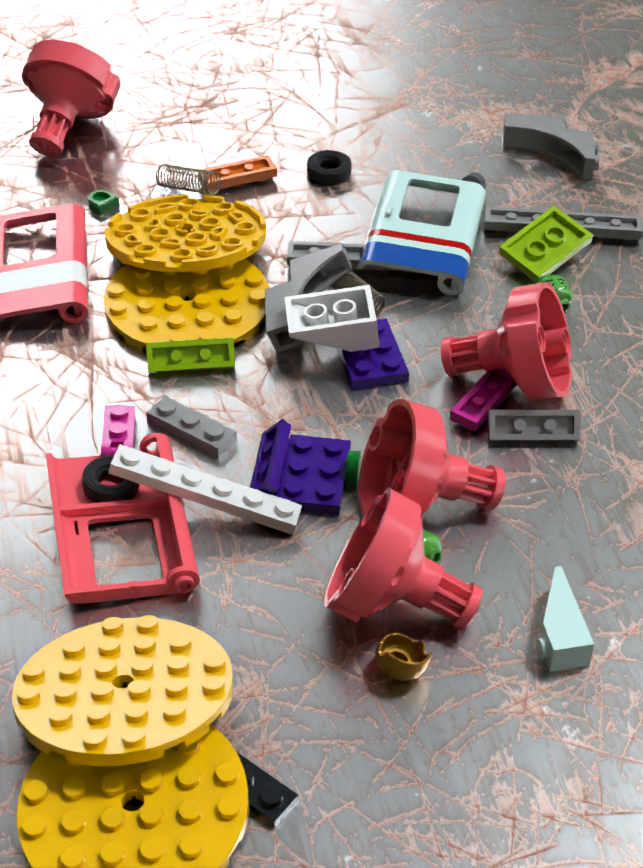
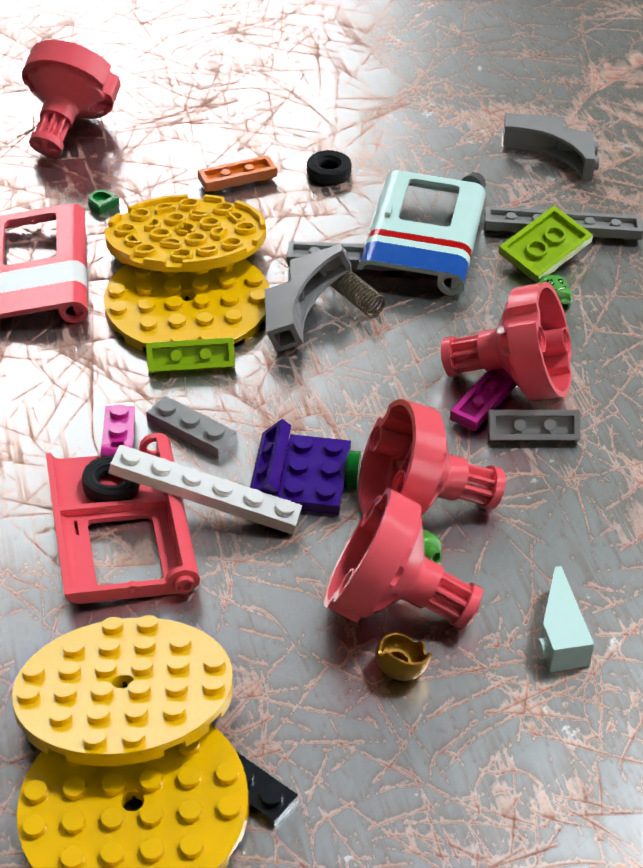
(183, 187): dark tan piece -> none
(334, 318): white slope -> none
(376, 365): dark purple plate -> none

